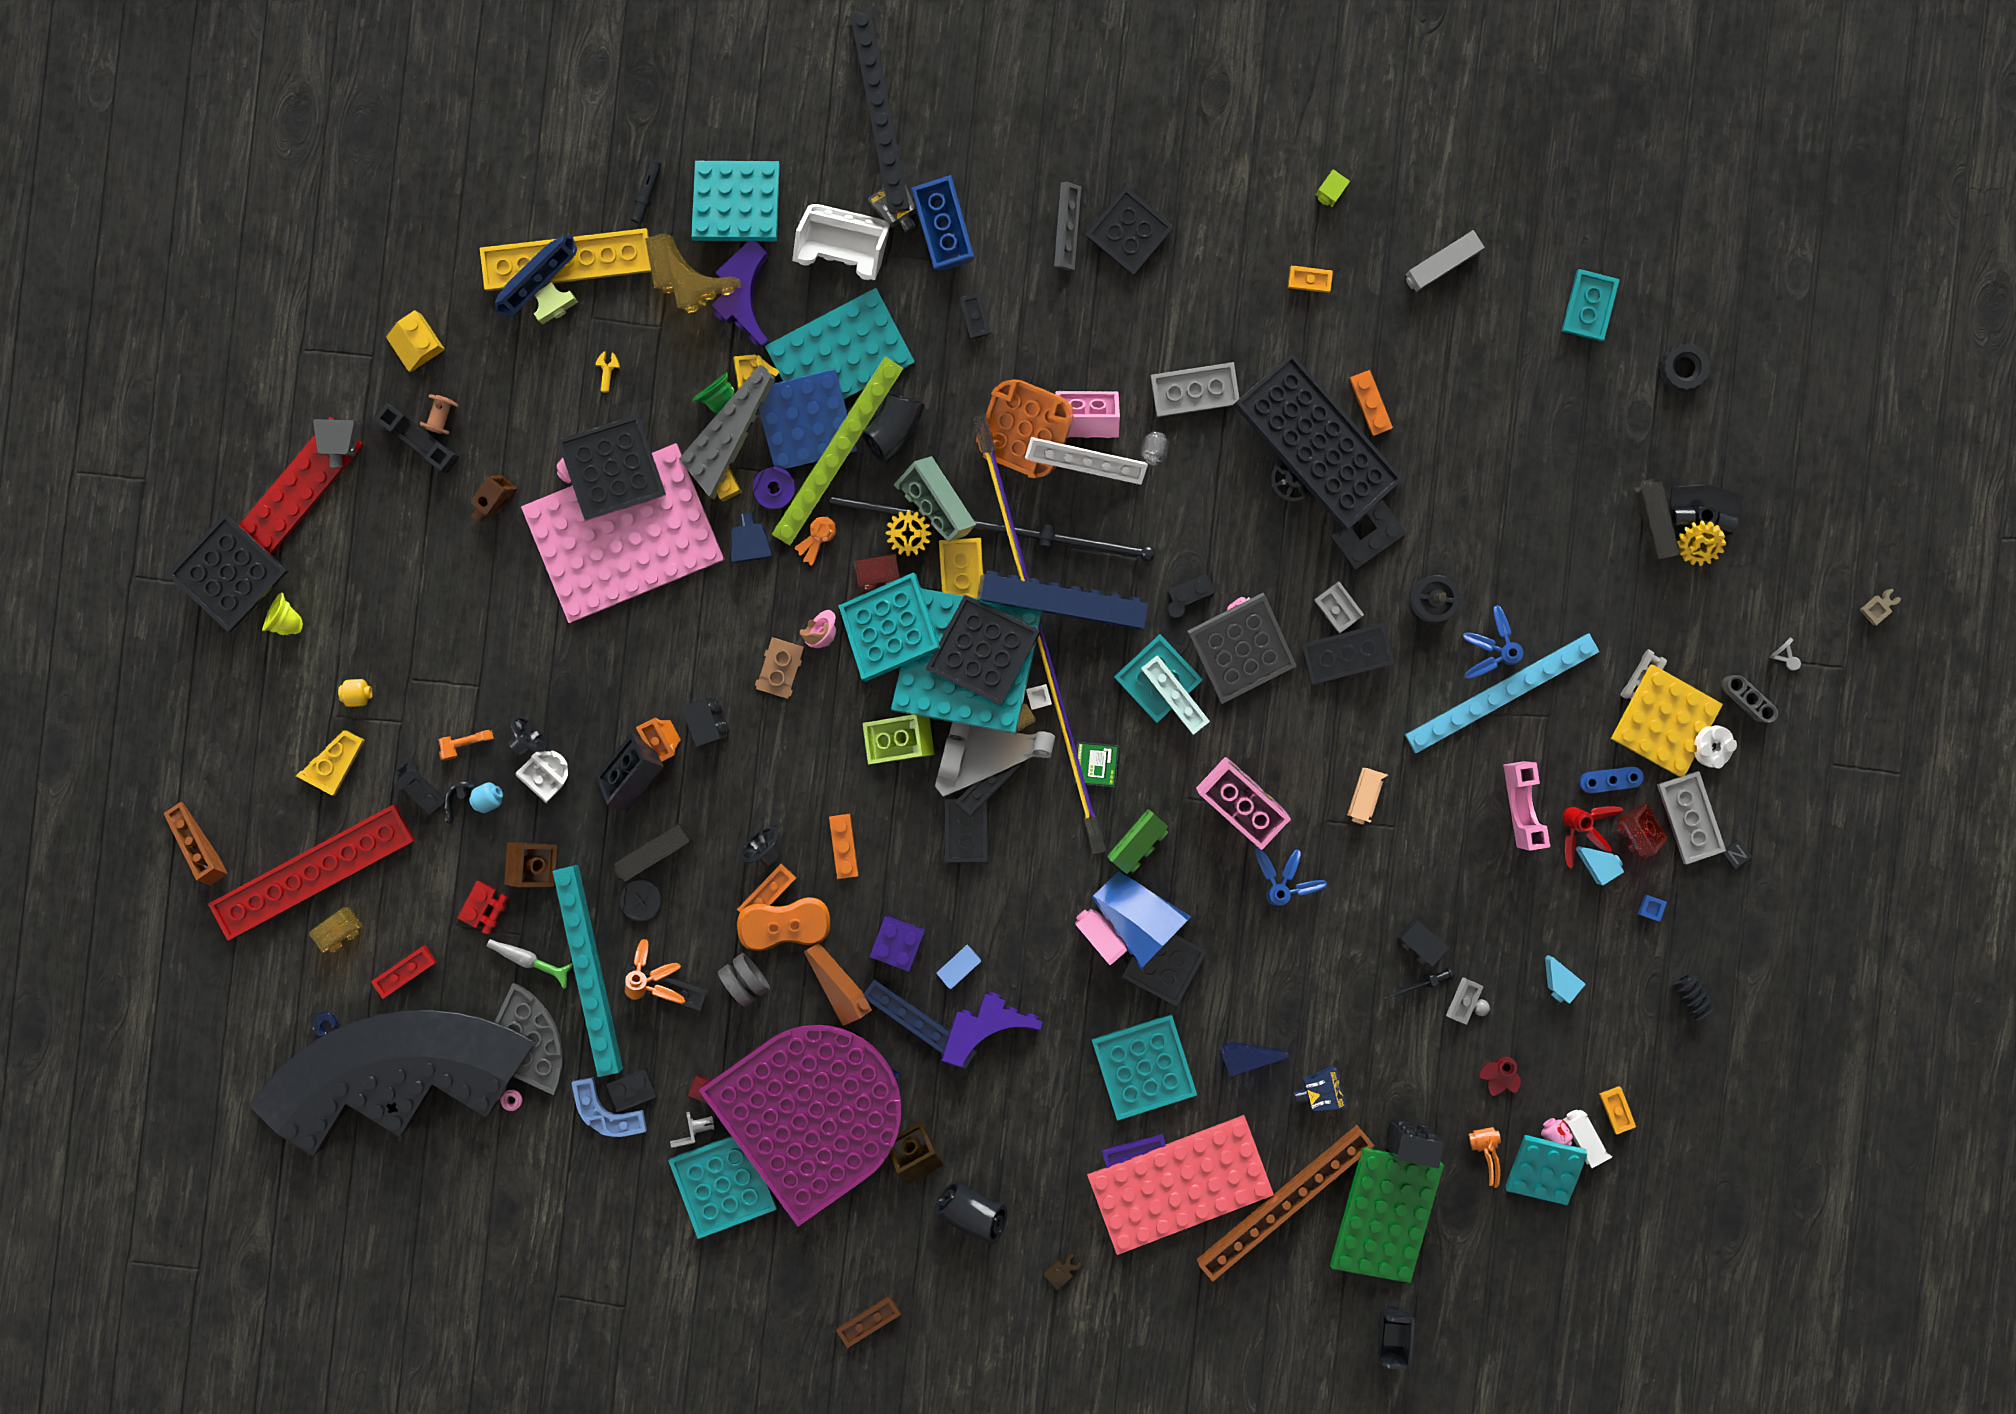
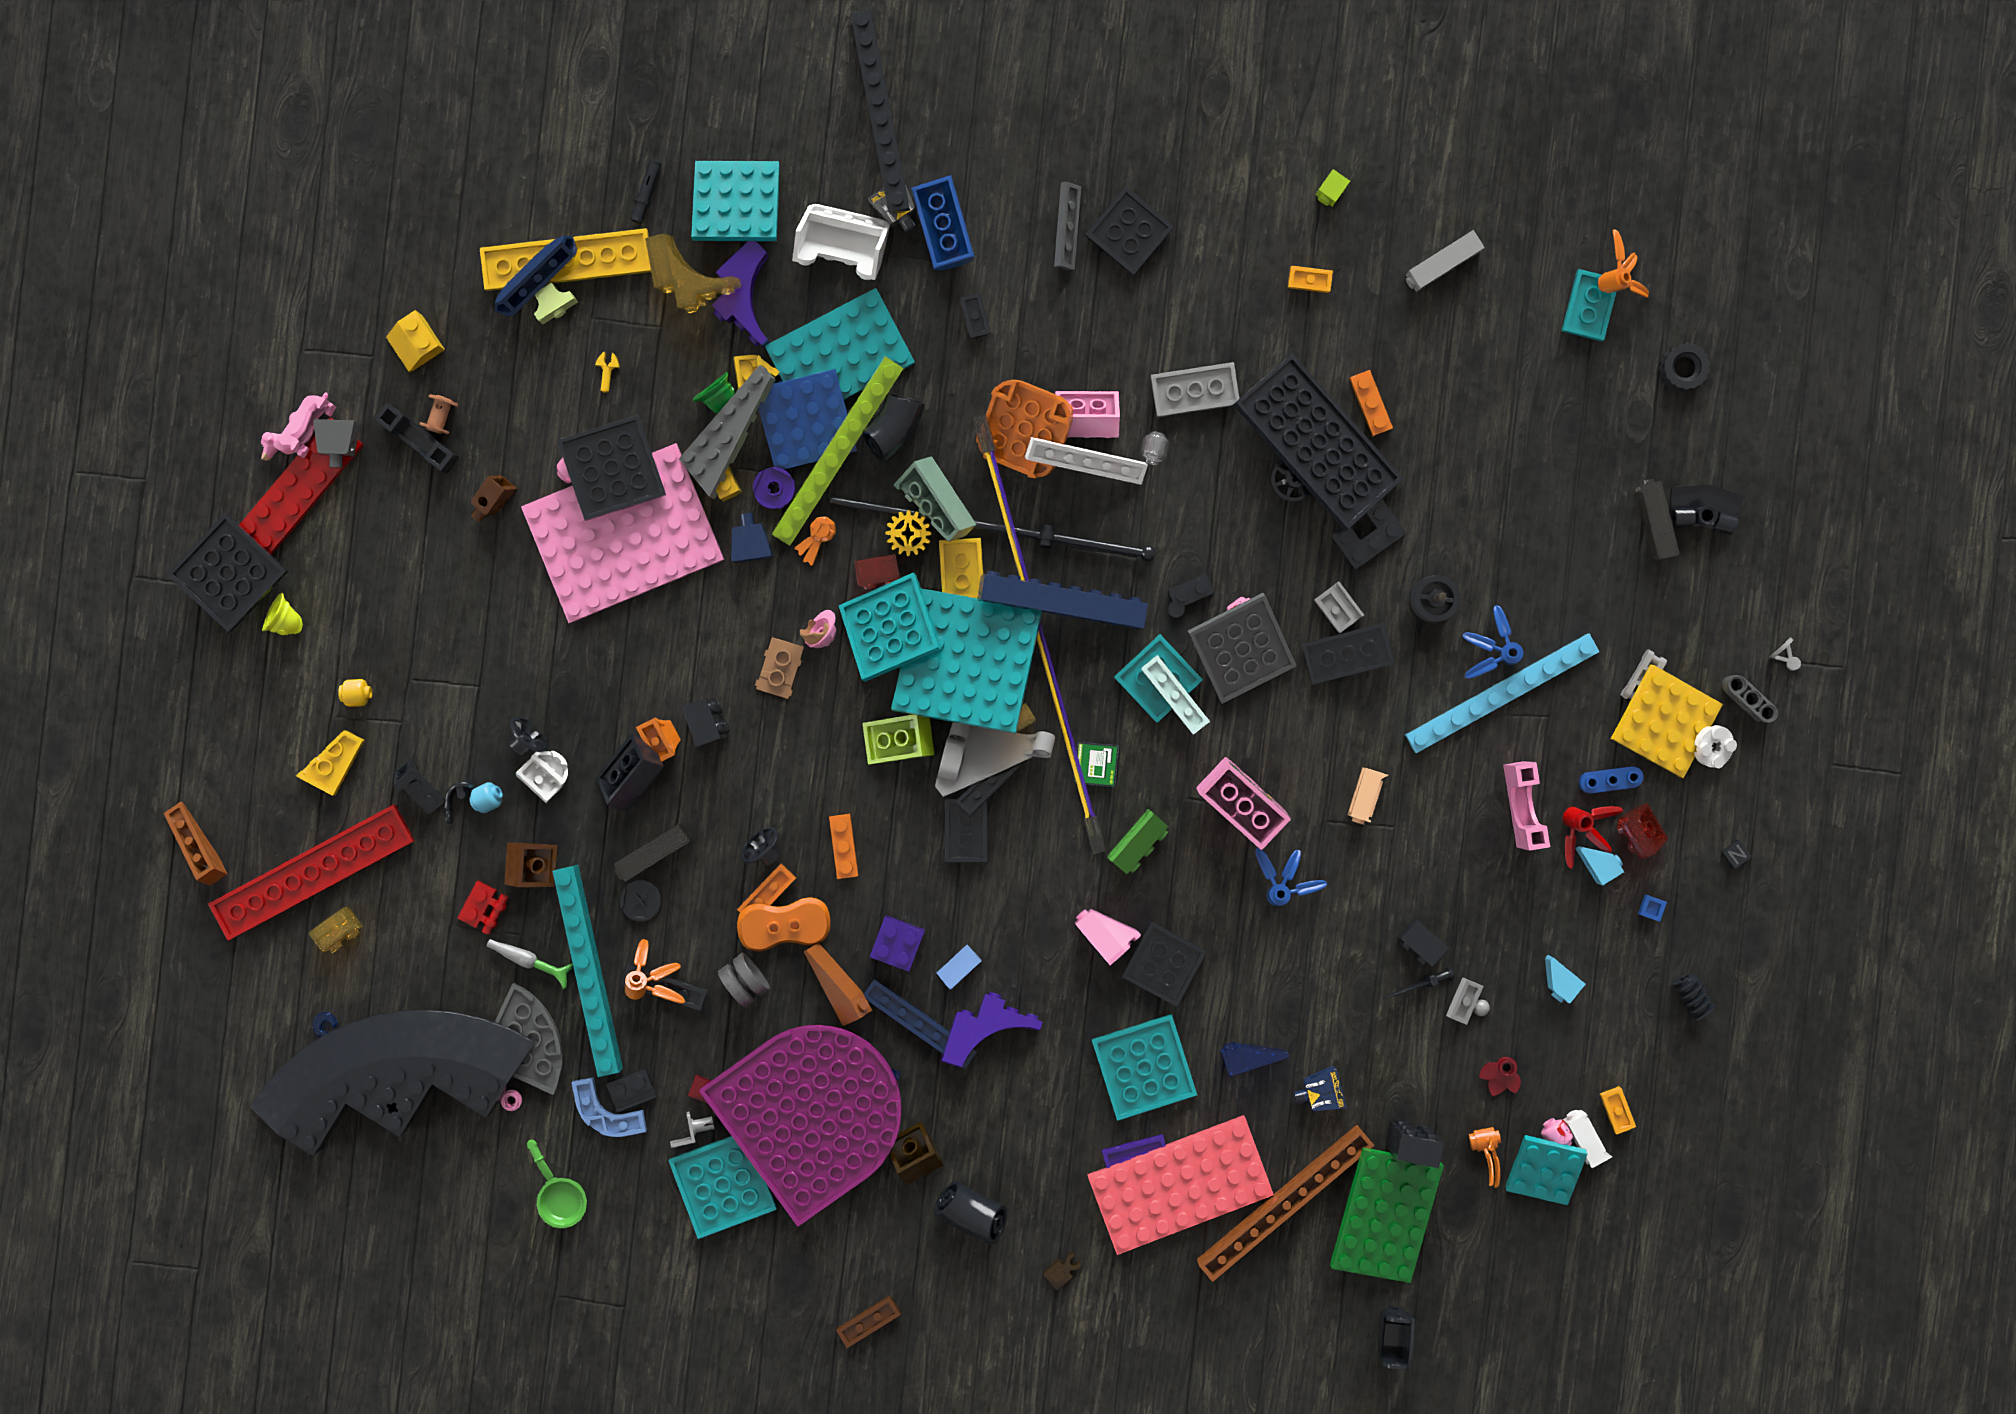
(299, 428): none -> bright pink animal
(403, 972): red plate -> none
(448, 746): orange brick -> none
(560, 1199): none -> bright green piece
(983, 650): black plate -> none
(1038, 696): white plate -> none
(1139, 916): wedge -> none
(1620, 277): none -> orange plant
(1691, 817): light grey plate -> none
(1711, 539): yellow gear -> none
(1878, 608): dark tan plate -> none

